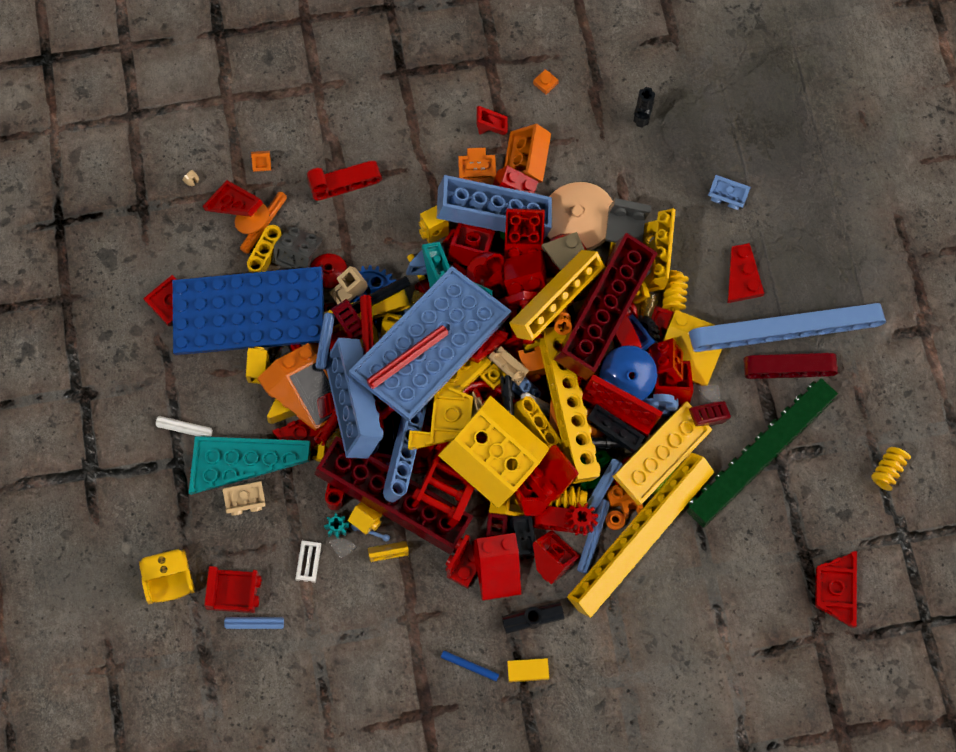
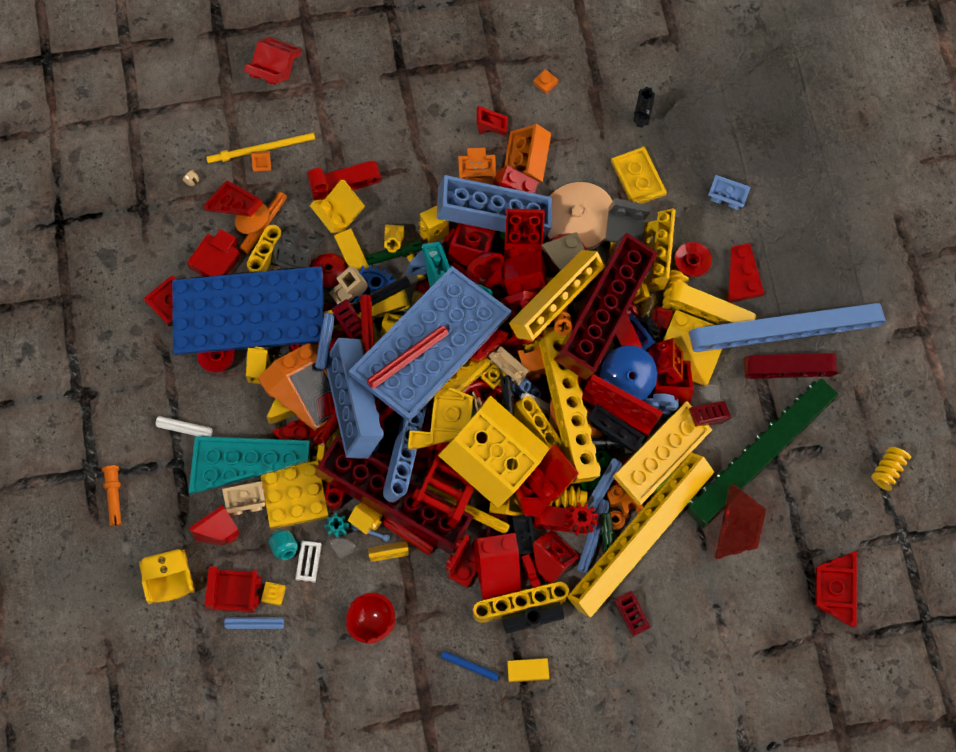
(112, 485): none -> orange pin
(210, 364): none -> red dish
(215, 255): none -> red piece
(215, 528): none -> red slope
(227, 155): none -> yellow bar
(272, 60): none -> red bracket
(273, 594): none -> yellow tile
(283, 544): none -> teal head
(294, 495): none -> yellow plate
(338, 208): none -> yellow bracket
(351, 250): none -> yellow tile
(370, 618): none -> red cylinder
(385, 255): none -> dark green pin
(393, 237): none -> yellow piece
(410, 537): none -> red axle
(477, 514): none -> yellow axle
(509, 600): none -> yellow beam
(530, 570): none -> red plate
(607, 530): none -> dark green axle
(622, 610): none -> dark red slope
(638, 176): none -> yellow tile
(696, 252): none -> red dish
(707, 306): none -> yellow beam
(740, 524): none -> clear red wing

